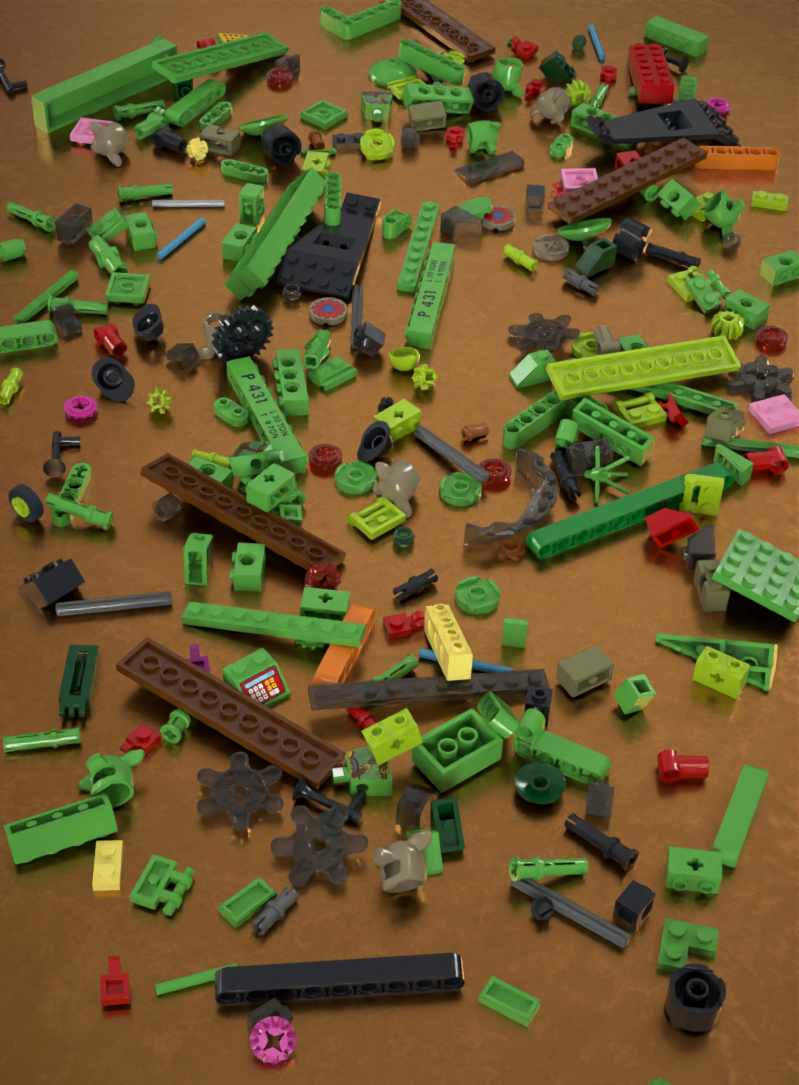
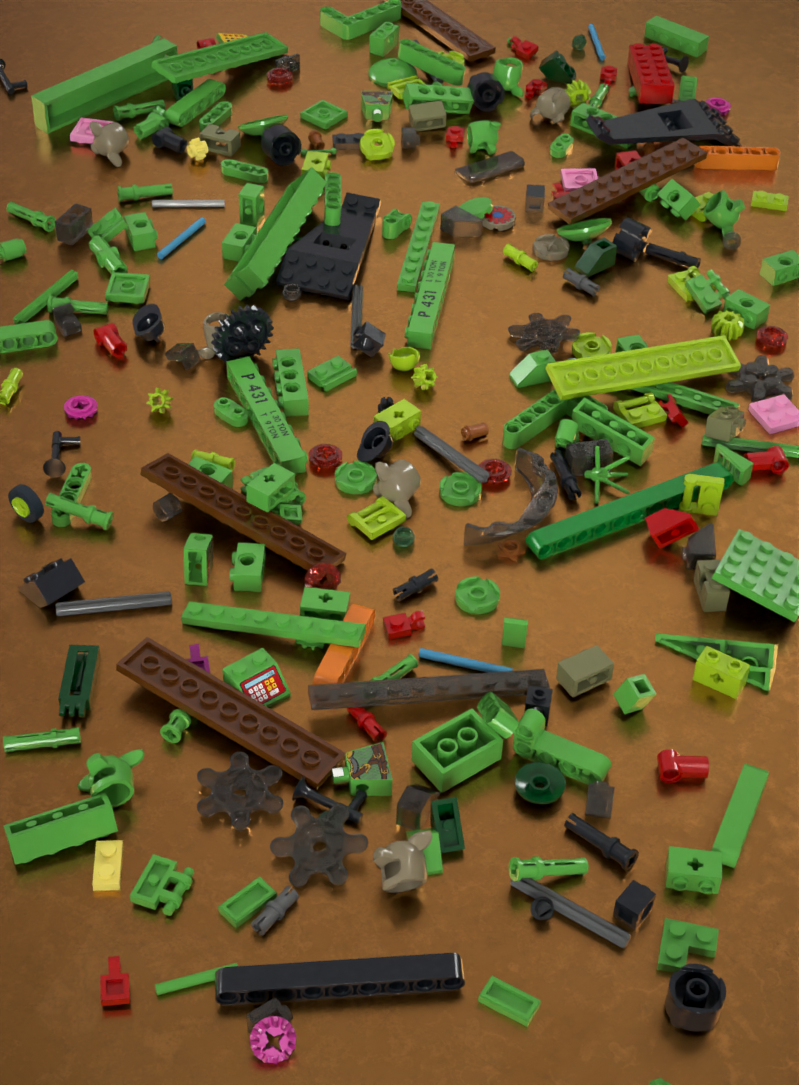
(113, 379): black piece -> none
(141, 738): red plate -> none
(253, 458): bright green torso -> none
(316, 349): bright green piece -> none
(328, 311): tile -> none
(384, 39): none -> bright green brick
(392, 736): lime brick -> none
(448, 642): light yellow brick -> none
(605, 341): dark tan piece -> none

